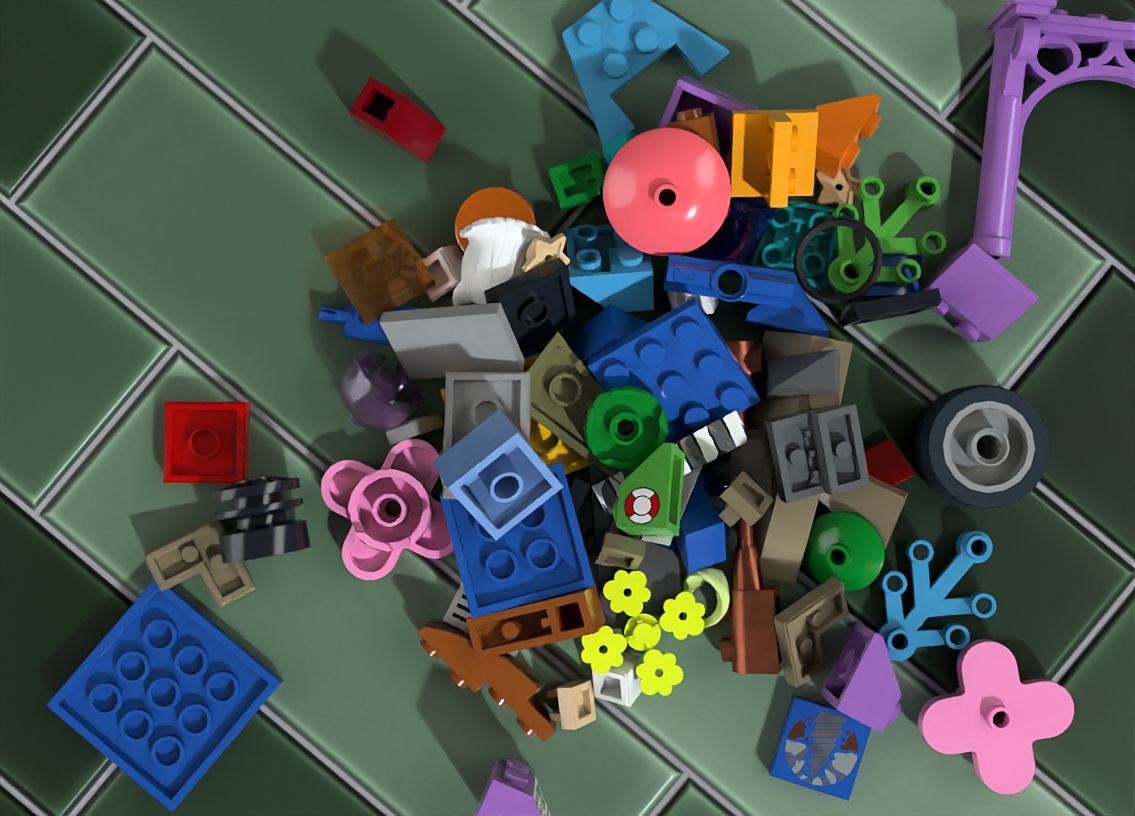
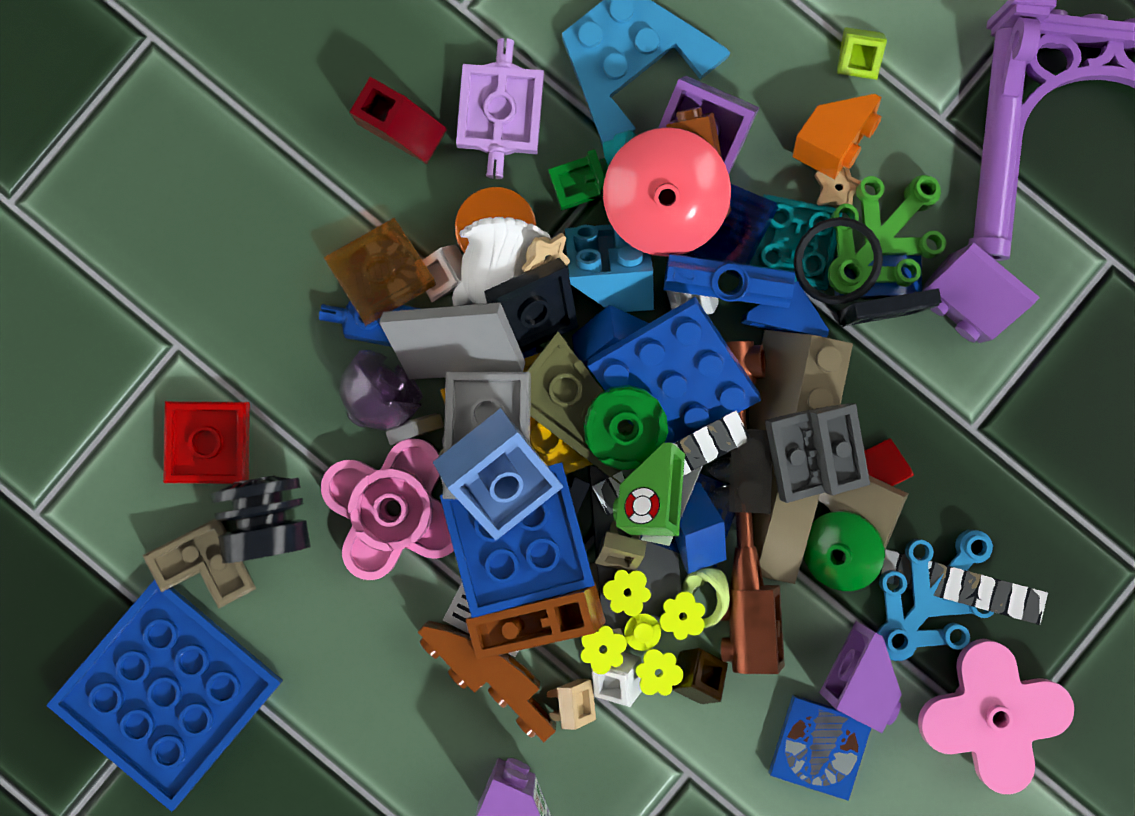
(500, 108): none -> lavender plate
(702, 676): none -> dark brown slope
(744, 500): dark tan tile -> none
(773, 154): light orange bracket -> none
(800, 629): dark tan tile -> none
(802, 375): dark grey slope -> none
(861, 53): none -> lime slope
(973, 589): none -> sticker
(1010, 453): wheel -> none

